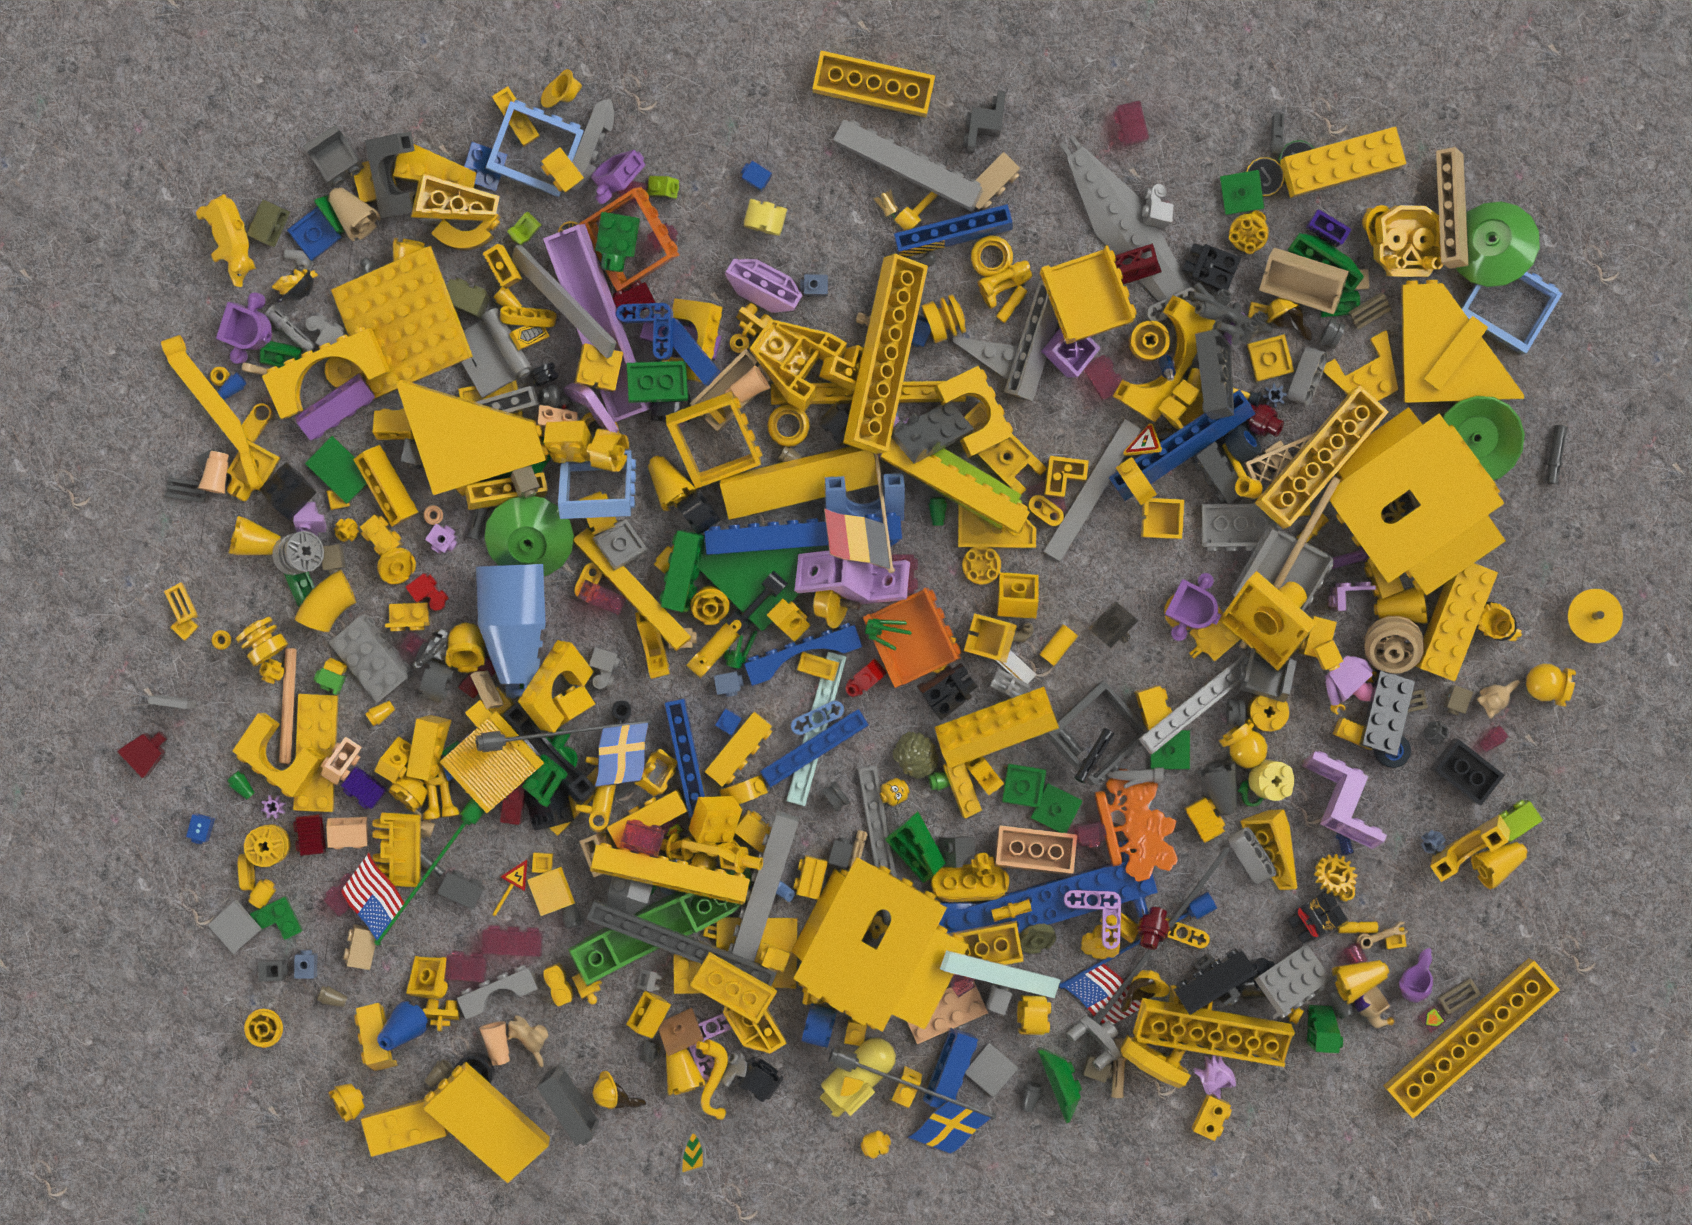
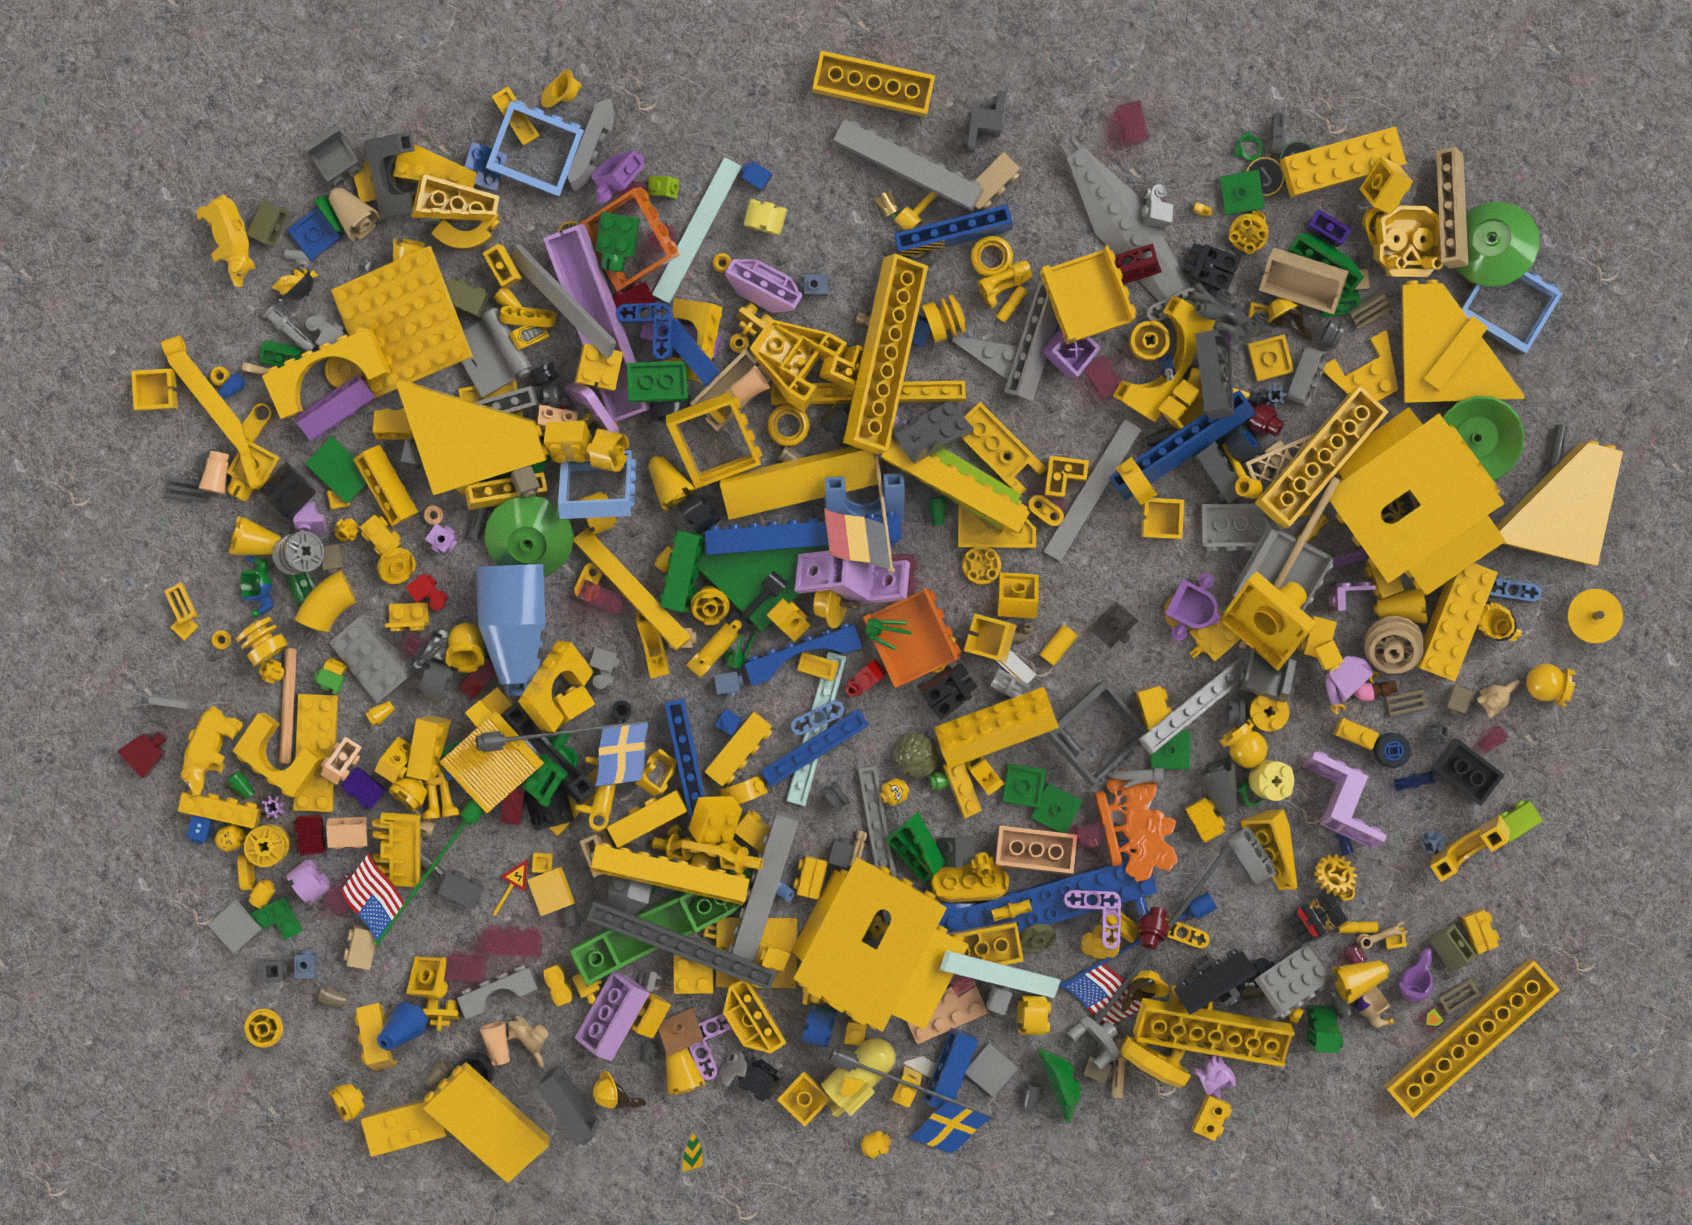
(154, 390): none -> yellow piece
(204, 747): none -> yellow animal
(219, 809): none -> yellow brick
(230, 838): none -> yellow head
(245, 327): medium lavender piece -> none
(257, 585): none -> green piece
(308, 881): none -> lavender brick
(487, 689): tan tile -> none
(524, 229): lime bracket -> none
(562, 170): yellow brick -> none
(612, 1015): none -> lavender brick
(620, 544): light grey tile -> none
(642, 838): clear pink brick -> none
(697, 230): none -> light aqua tile
(720, 1056): yellow animal -> none
(722, 256): none -> yellow plate
(733, 987): yellow tile -> none
(804, 1098): none -> yellow slope
(922, 1065): none -> white sticker
(974, 384): yellow arch -> none
(1094, 755): black pin -> none
(1144, 443): piece -> none
(1202, 209): none -> yellow tile
(1248, 137): none -> green piece
(1386, 185): none -> yellow brick
(1387, 713): plate -> none
(1414, 780): none -> clear blue pin
(1452, 947): none -> olive brick
(1480, 931): none -> yellow brick
(1499, 864): yellow cone -> none
(1525, 597): none -> medium blue beam
(1568, 507): none -> yellow slope

